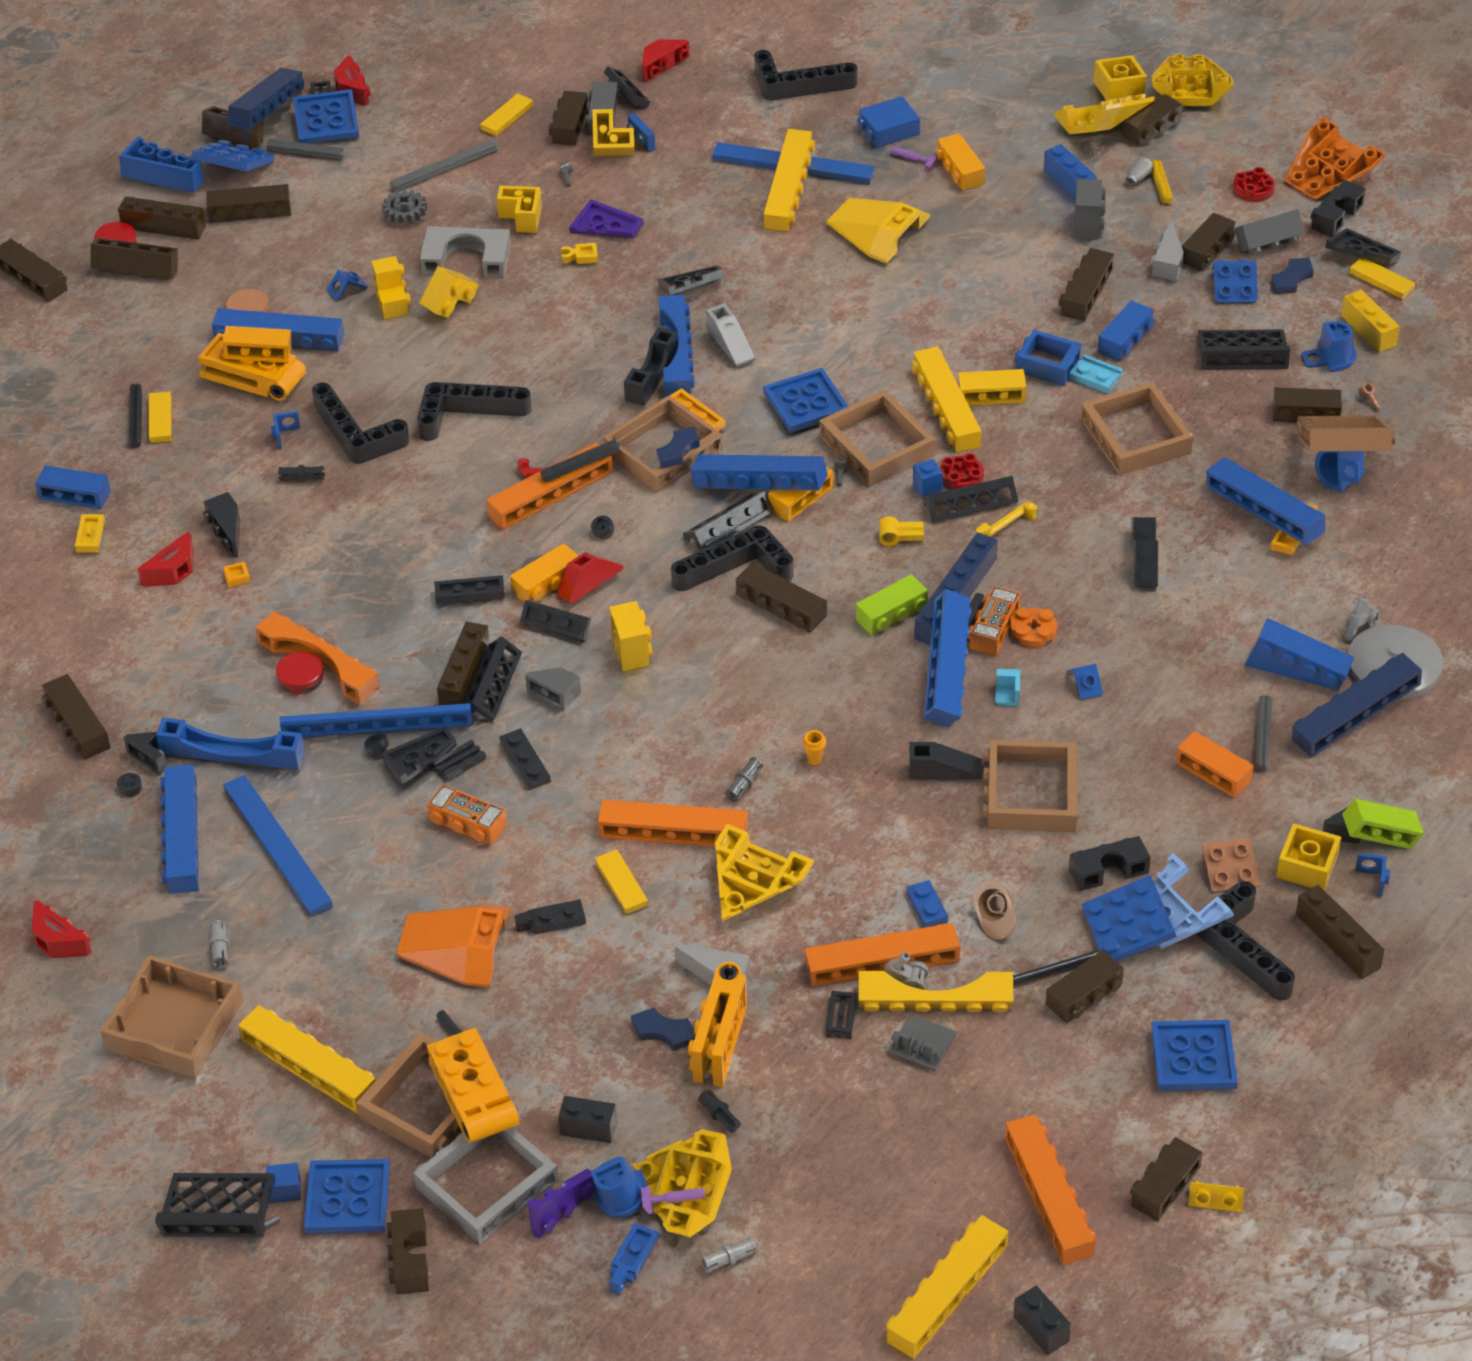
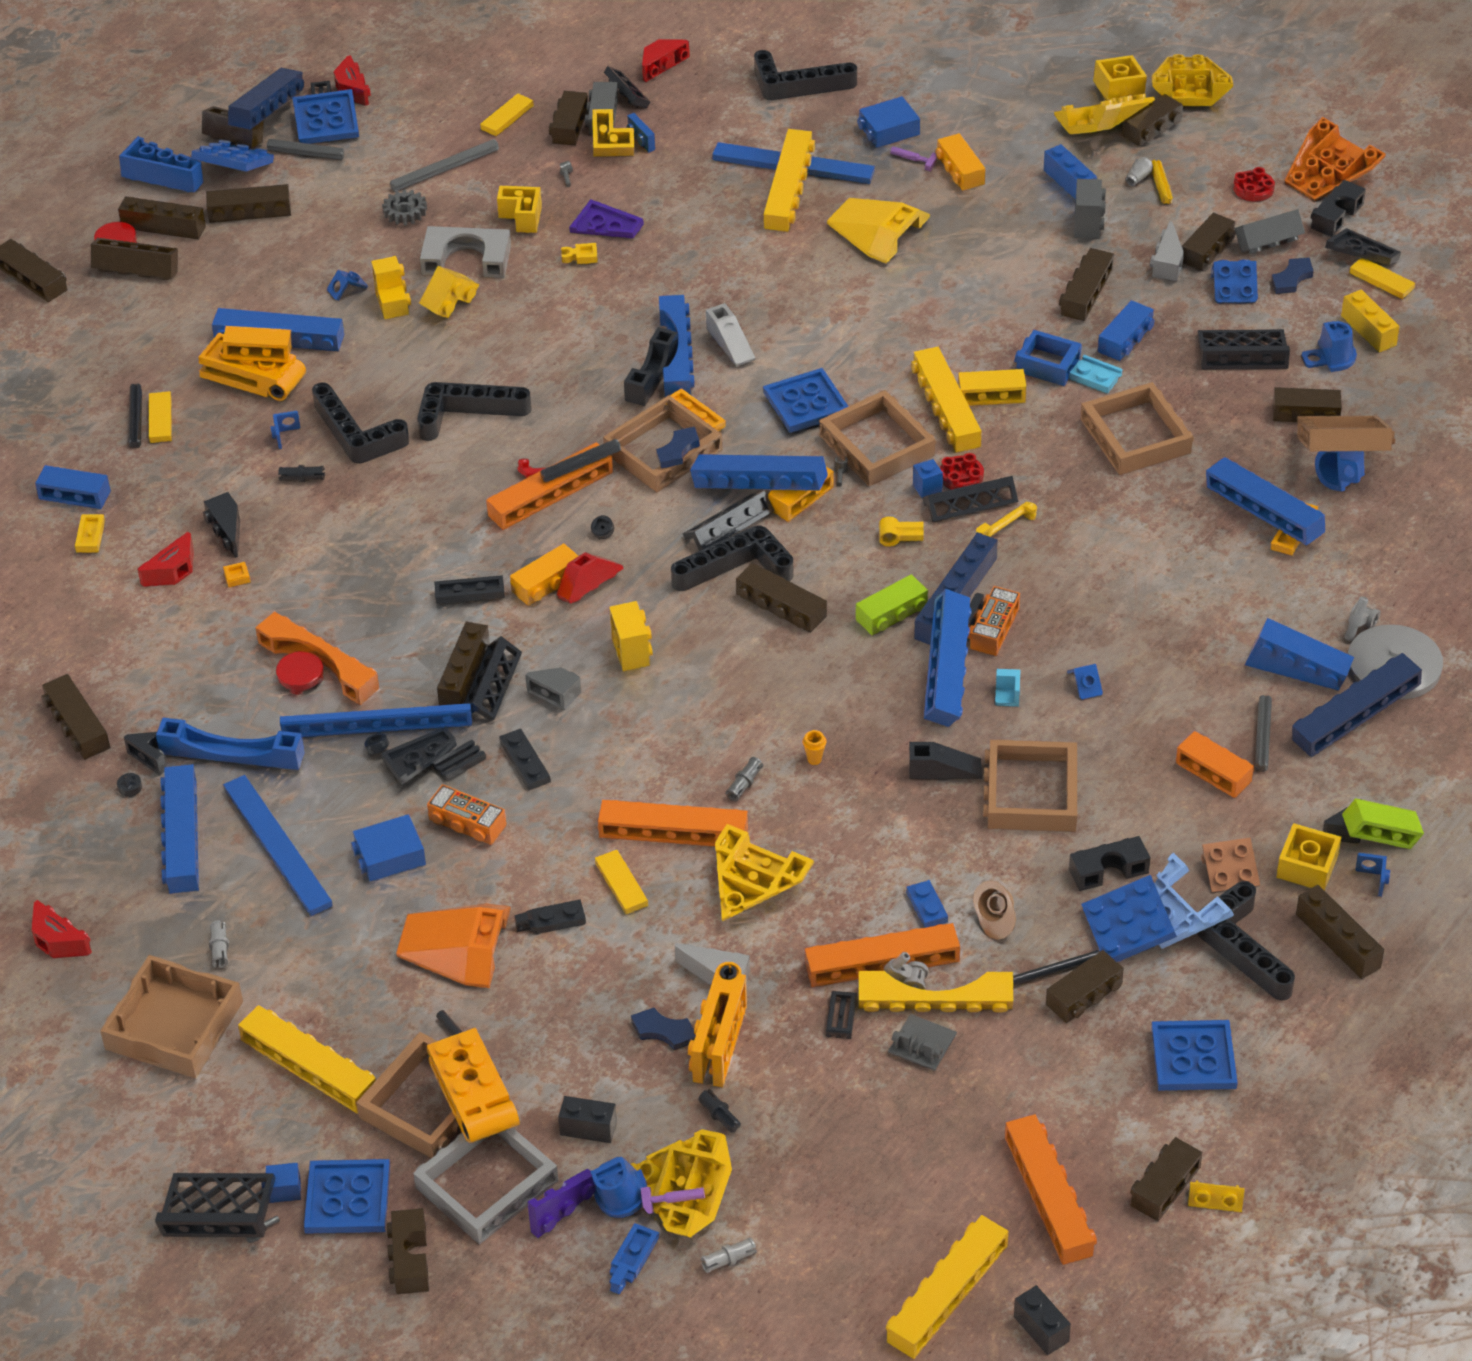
(248, 300): nougat tile -> none
(388, 848): none -> blue brick
(555, 620): black plate -> none
(684, 281): black wing -> none
(1027, 617): orange plate -> none
(1144, 551): black arch -> none
(1369, 393): nougat hand -> none

